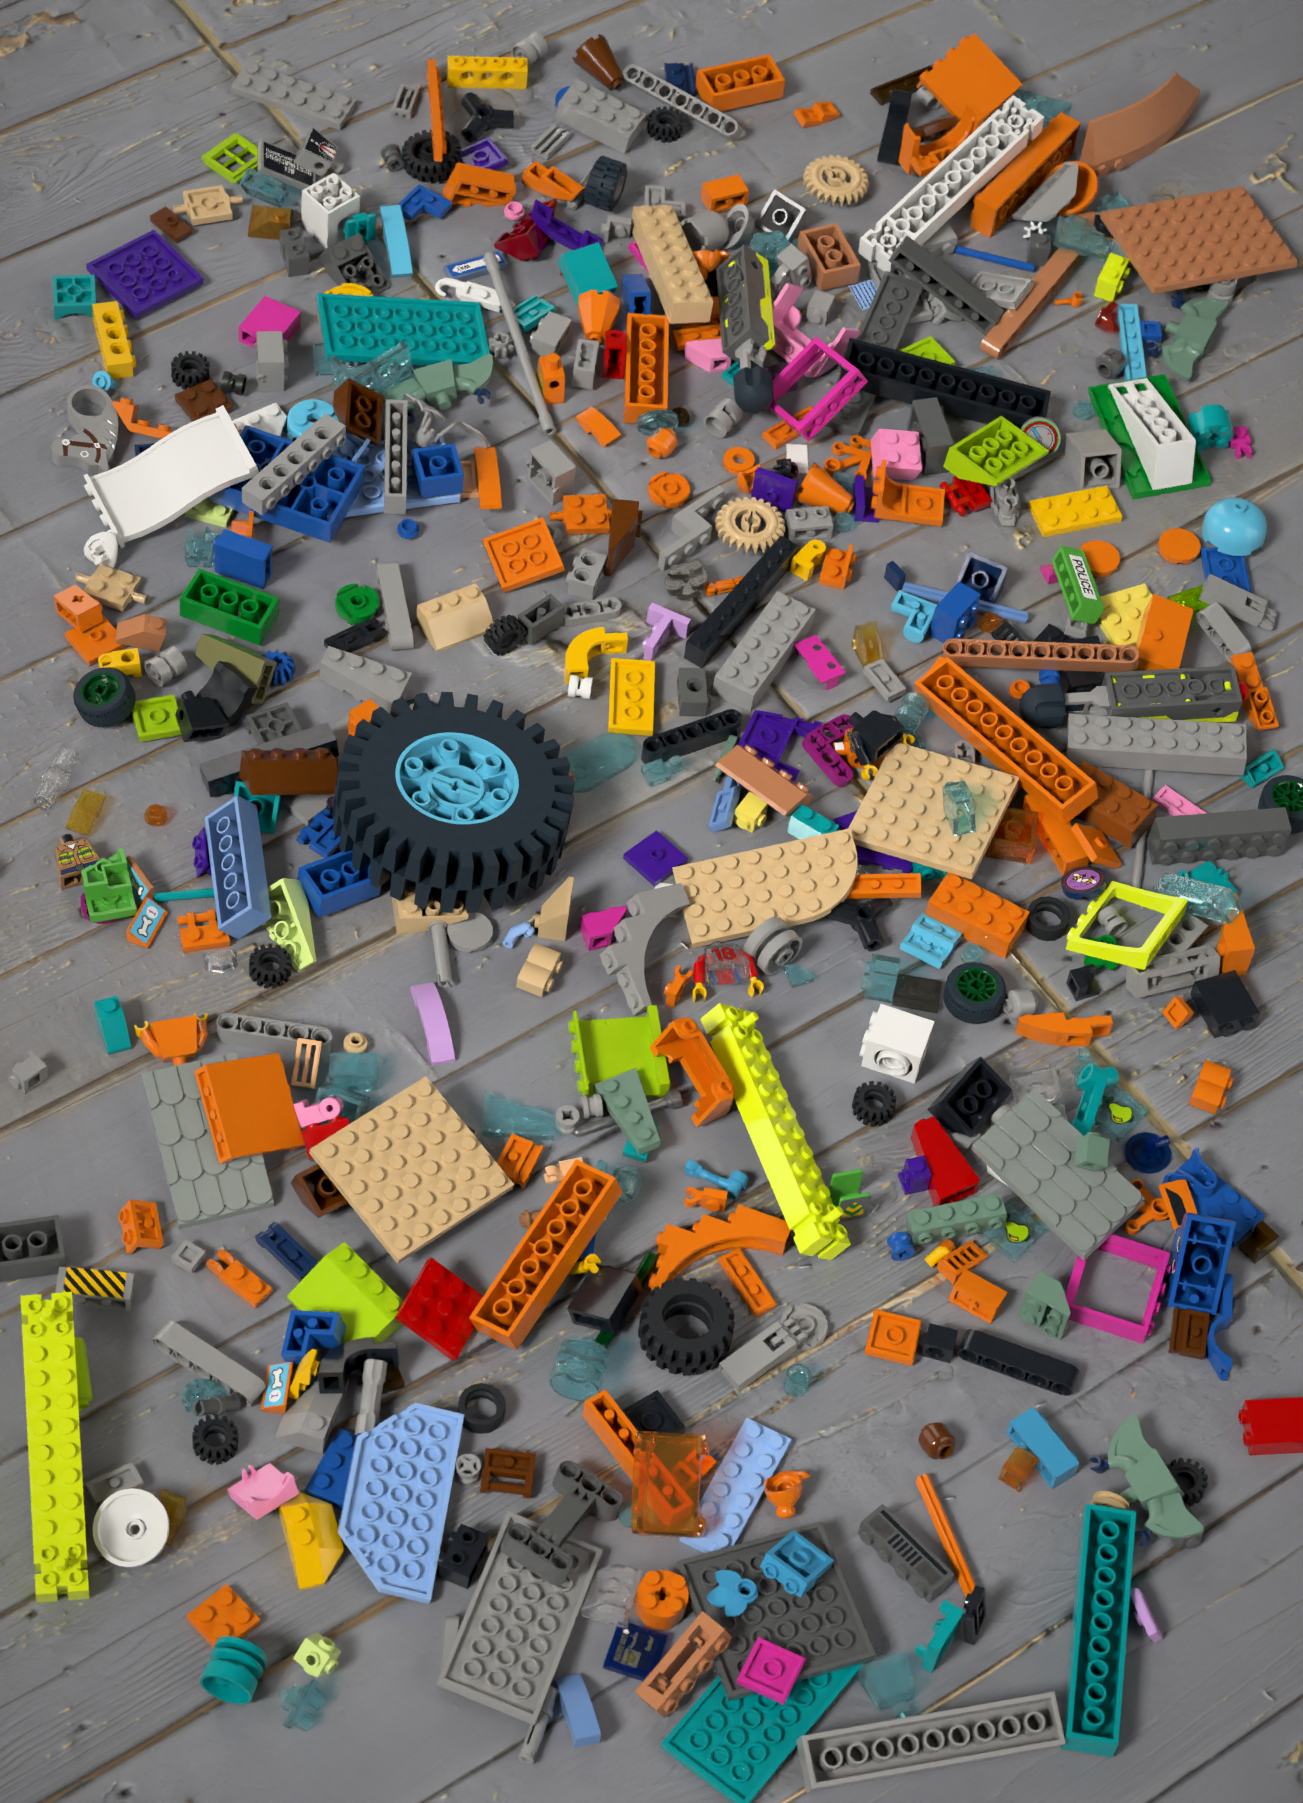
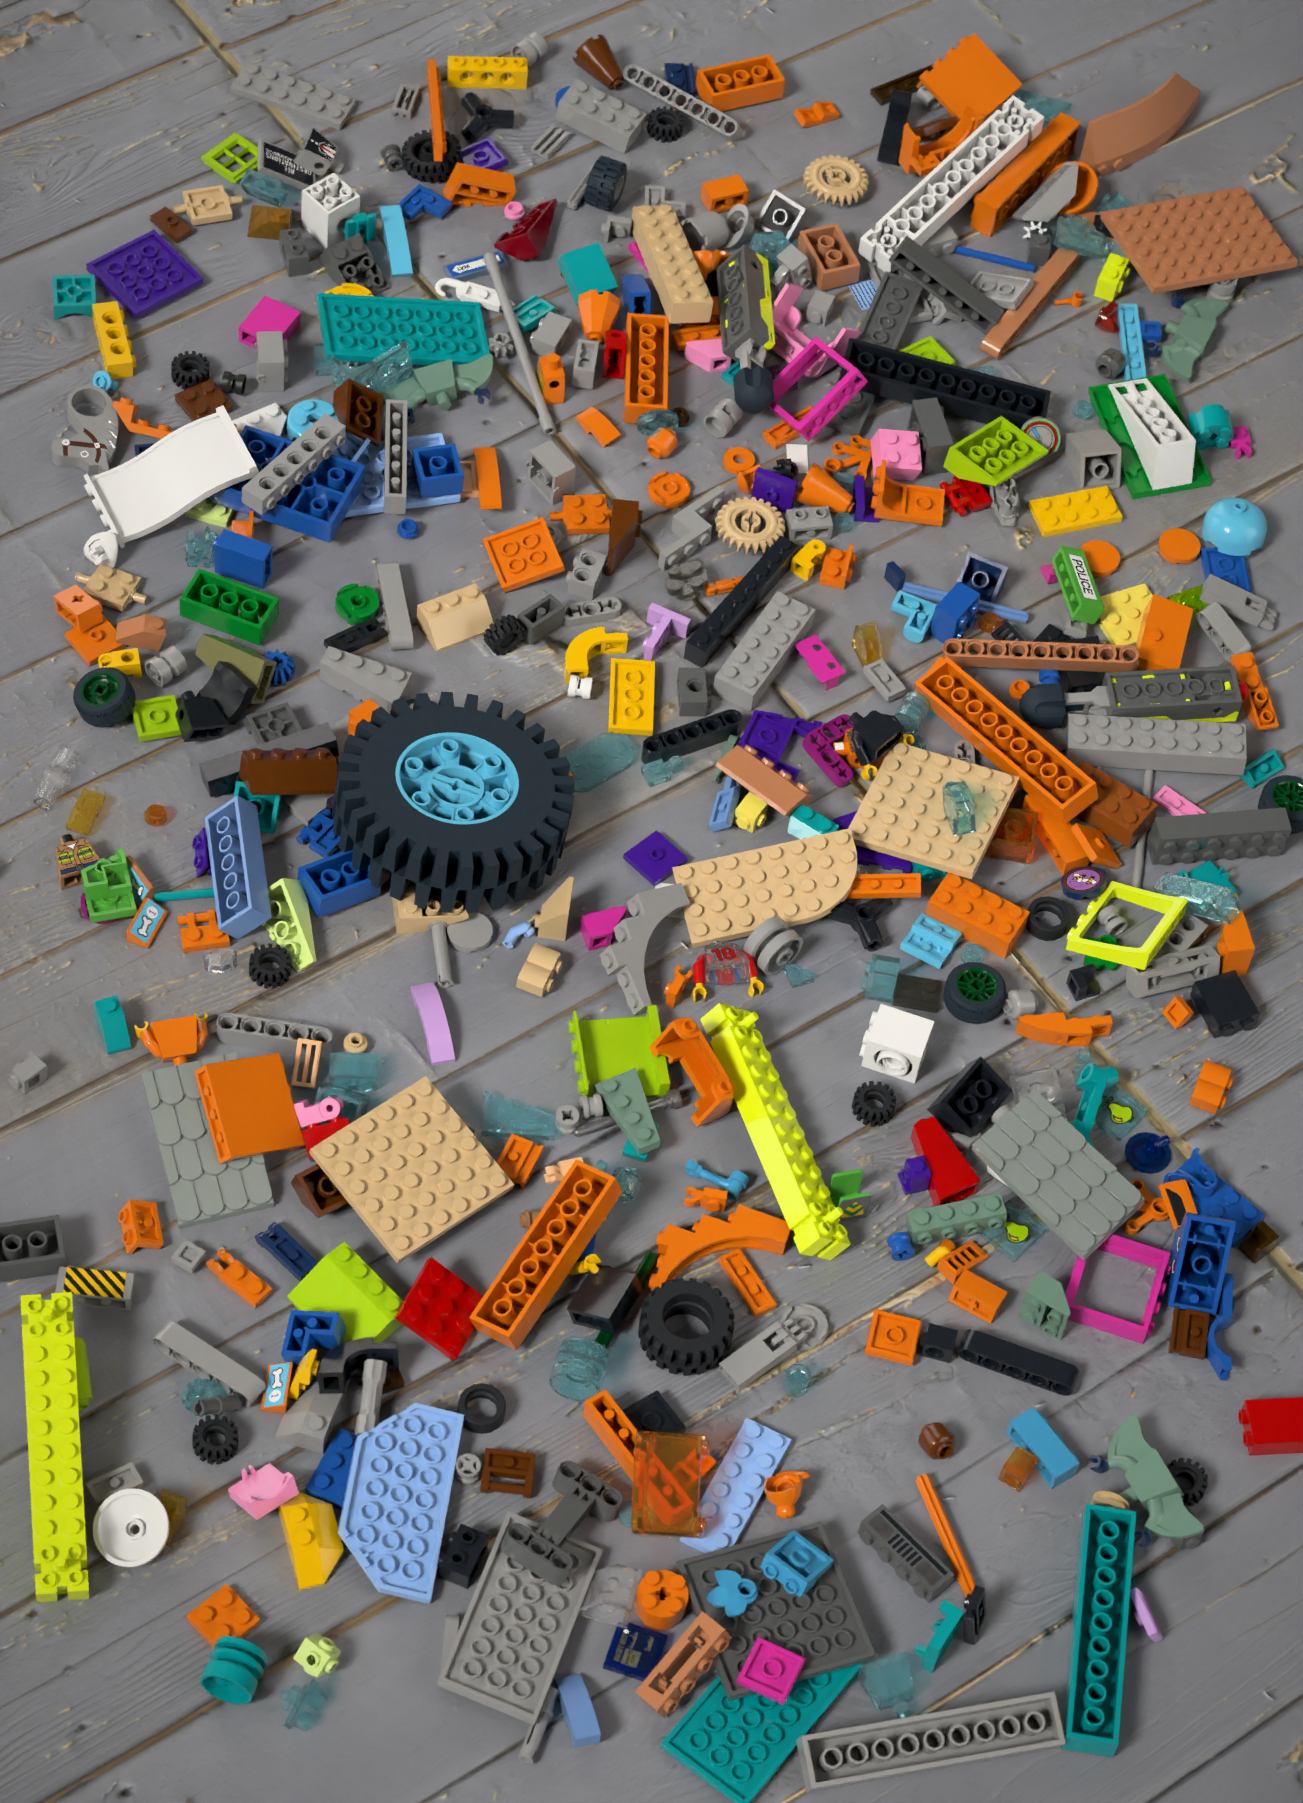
(425, 434): light grey plant -> none
(551, 182): orange slope -> none
(560, 231): dark purple slope -> none
(1092, 1152): sand green brick -> none

